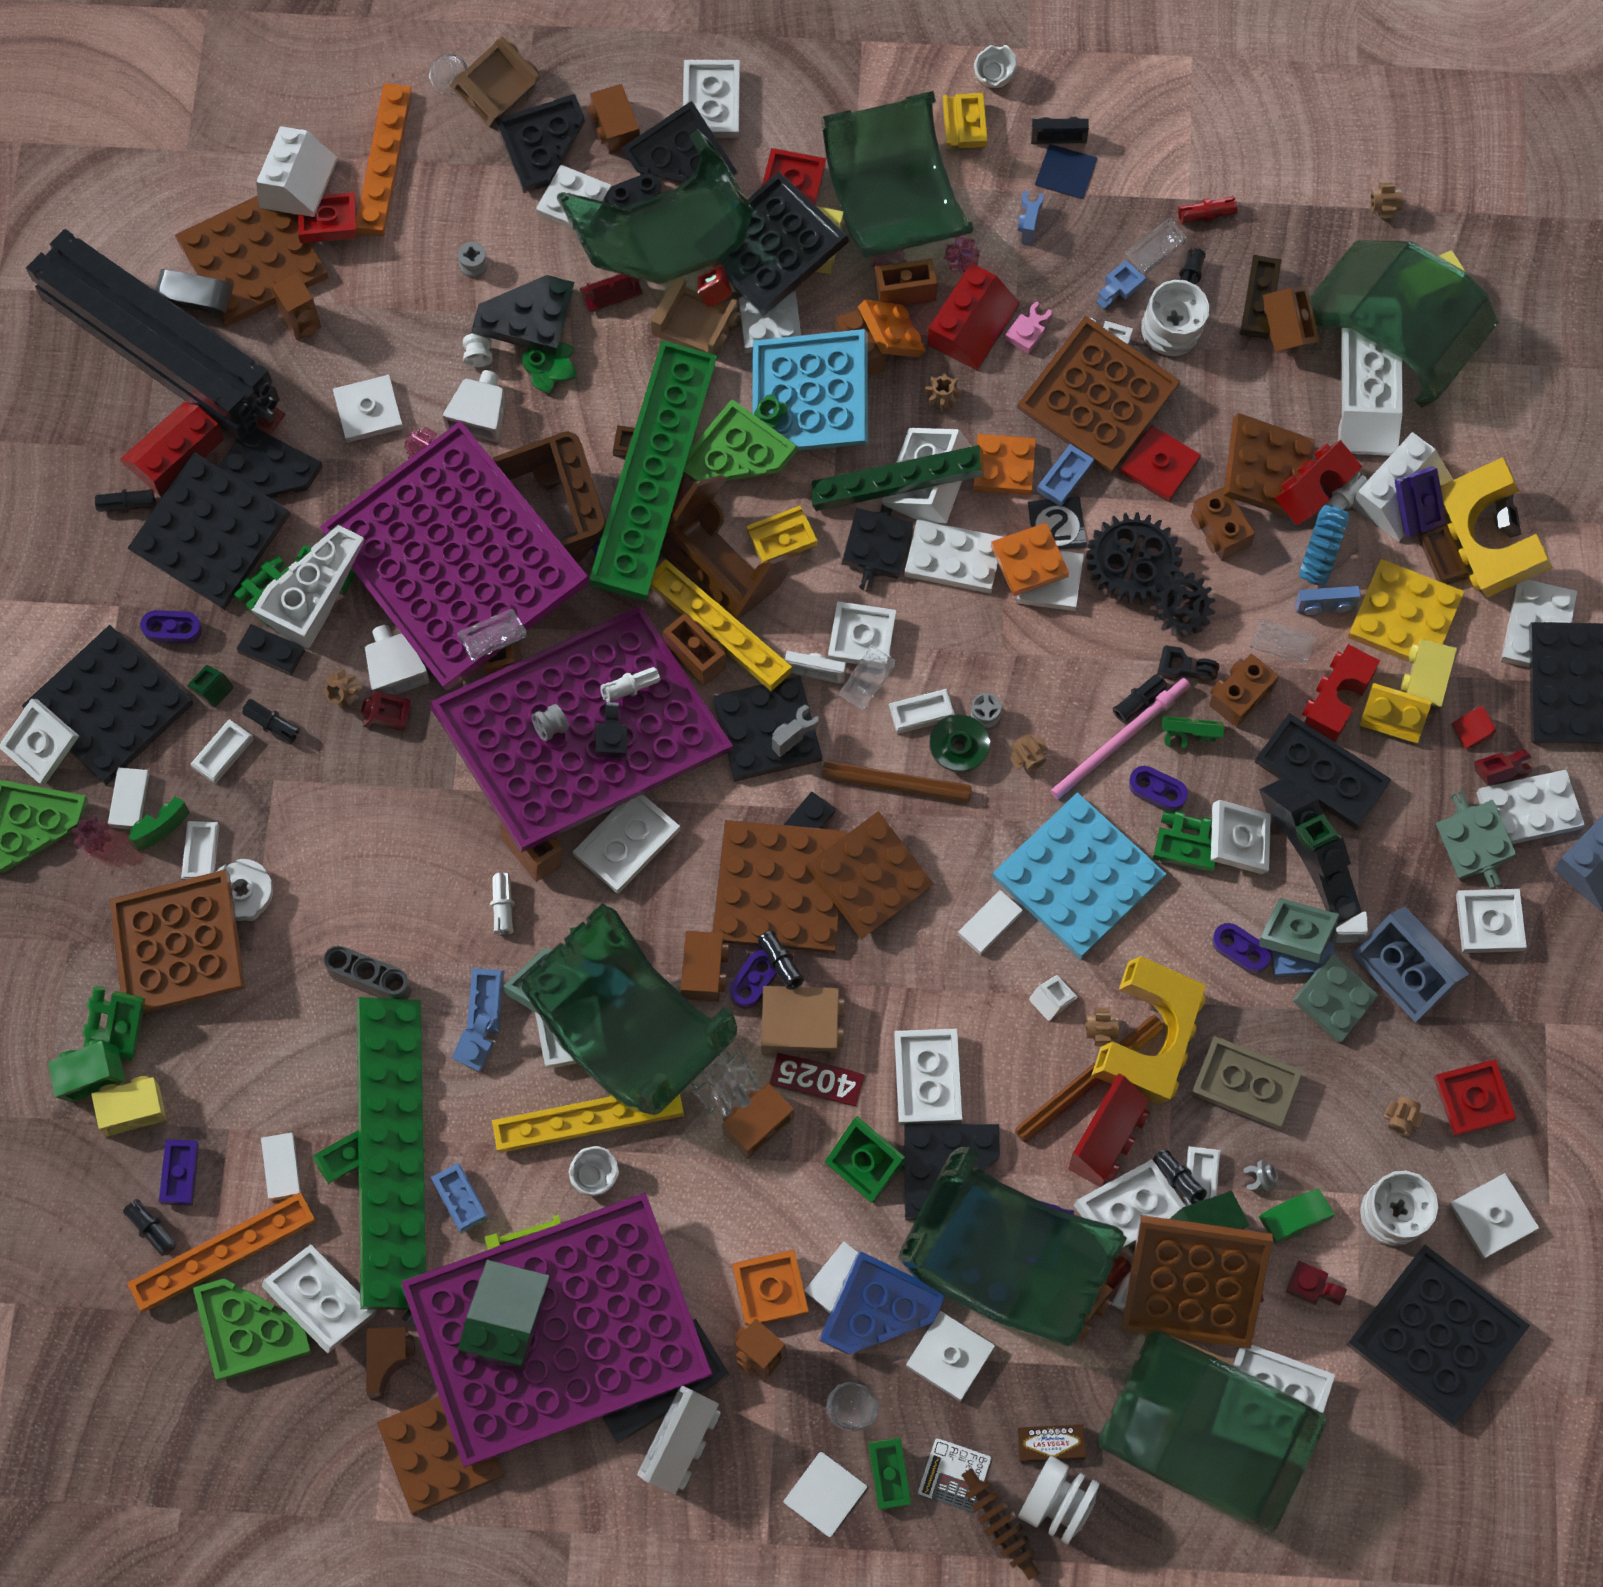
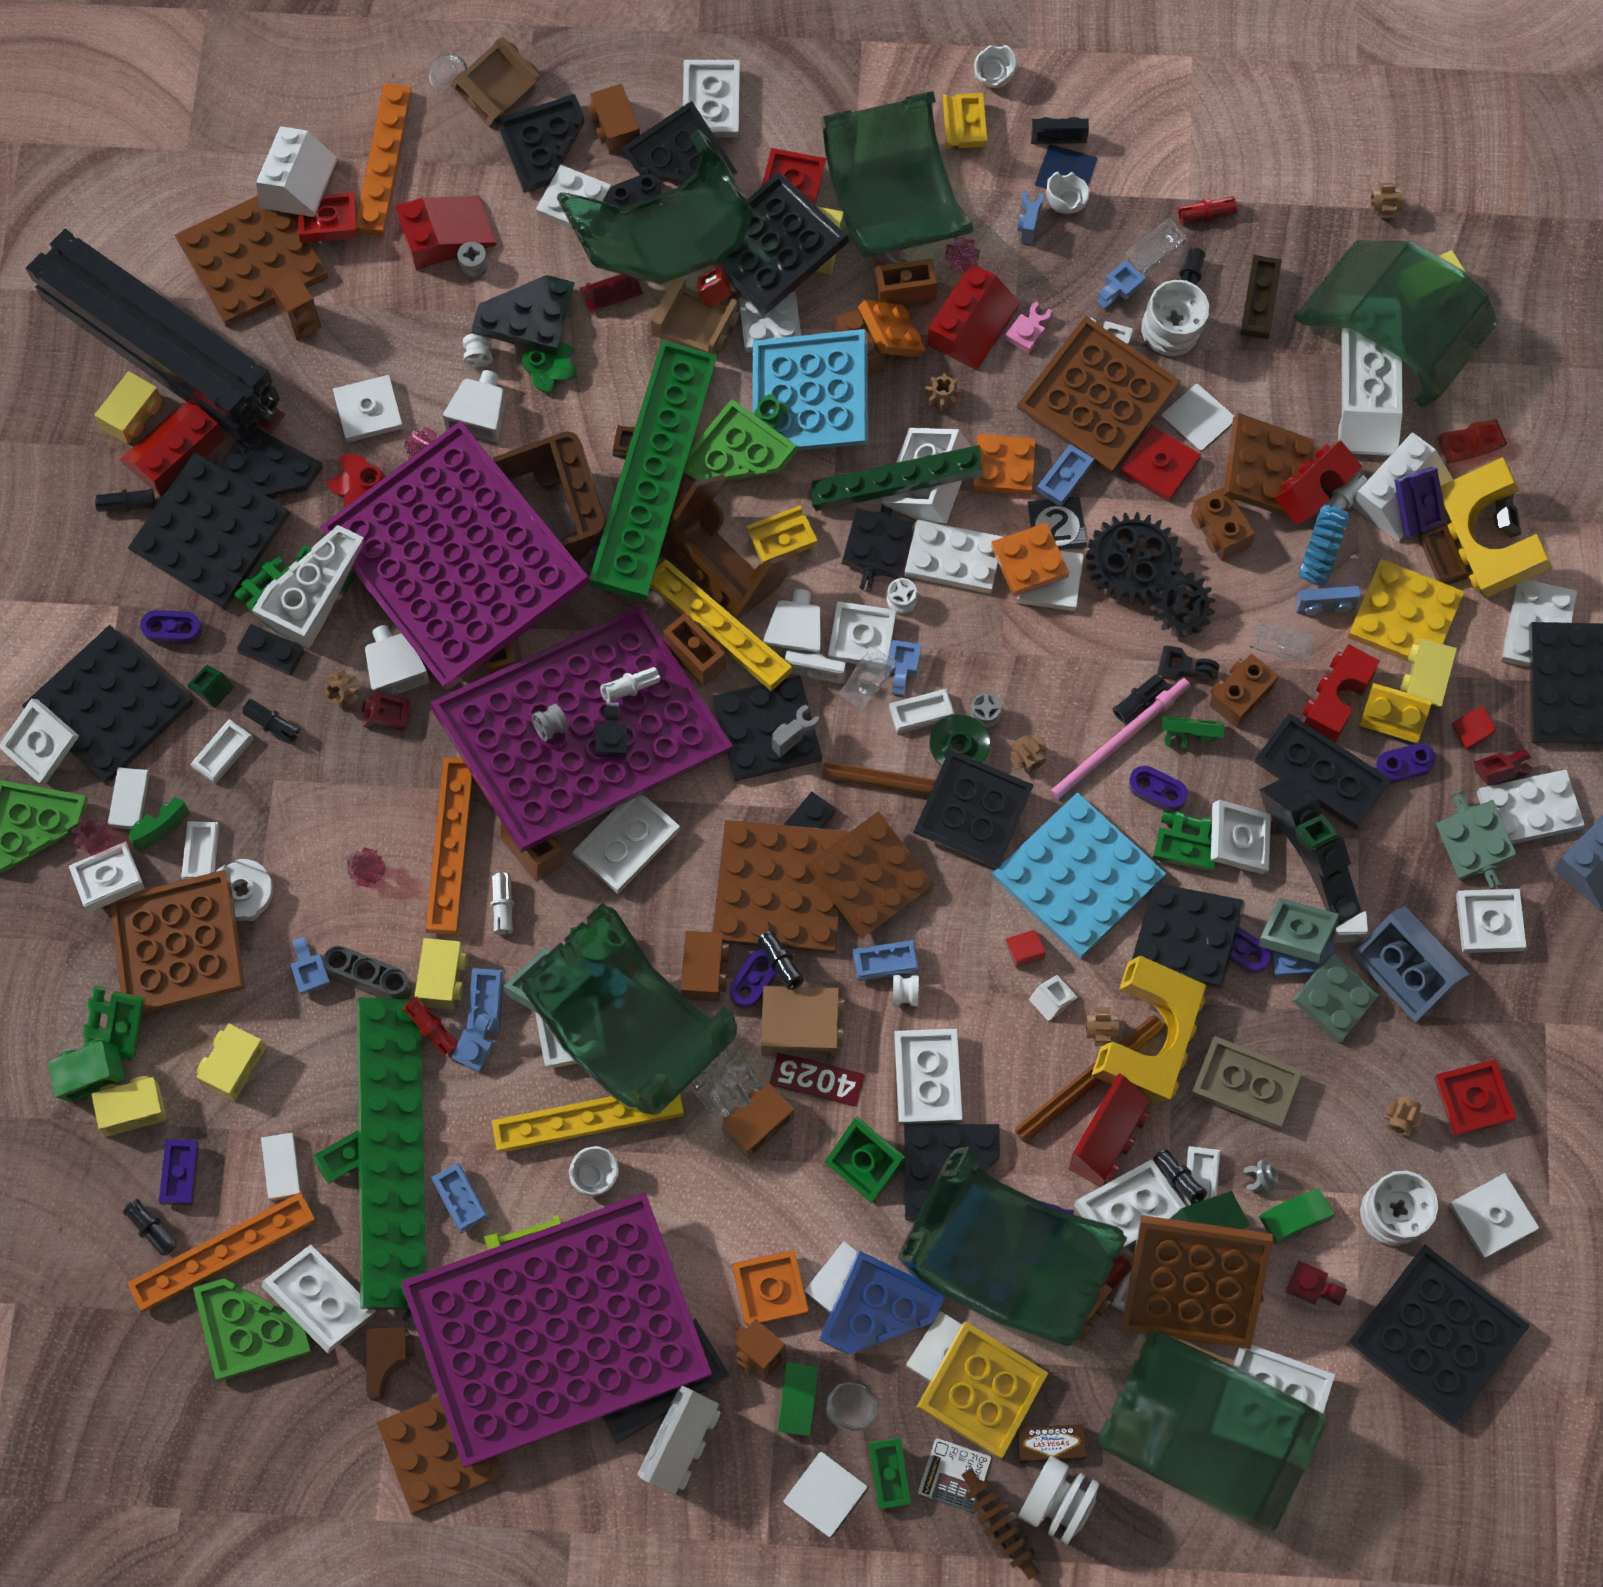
(106, 877): none -> white plate
(128, 408): none -> light yellow brick
(194, 291): beam -> none
(230, 1062): none -> light yellow brick
(309, 970): none -> medium blue plate
(353, 480): none -> red plate
(365, 867): none -> clear pink gear
(430, 1025): none -> red pin
(440, 973): none -> light yellow brick
(441, 225): none -> red slope
(449, 847): none -> orange plate
(492, 634): clear plate -> none
(503, 1315): slope -> none
(795, 626): none -> white torso
(797, 1398): none -> green slope
(885, 960): none -> medium blue plate
(902, 588): none -> white wheel
(905, 990): none -> white wheel
(907, 659): none -> medium blue plate
(973, 808): none -> black plate
(982, 1390): none -> yellow plate
(990, 922): white tile -> none
(1025, 948): none -> red slope
(1067, 193): none -> white hair
(1190, 932): none -> black plate
(1198, 416): none -> white sticker
(1290, 318): dark orange brick -> none
(1407, 764): none -> dark purple plate
(1472, 442): none -> clear red slope

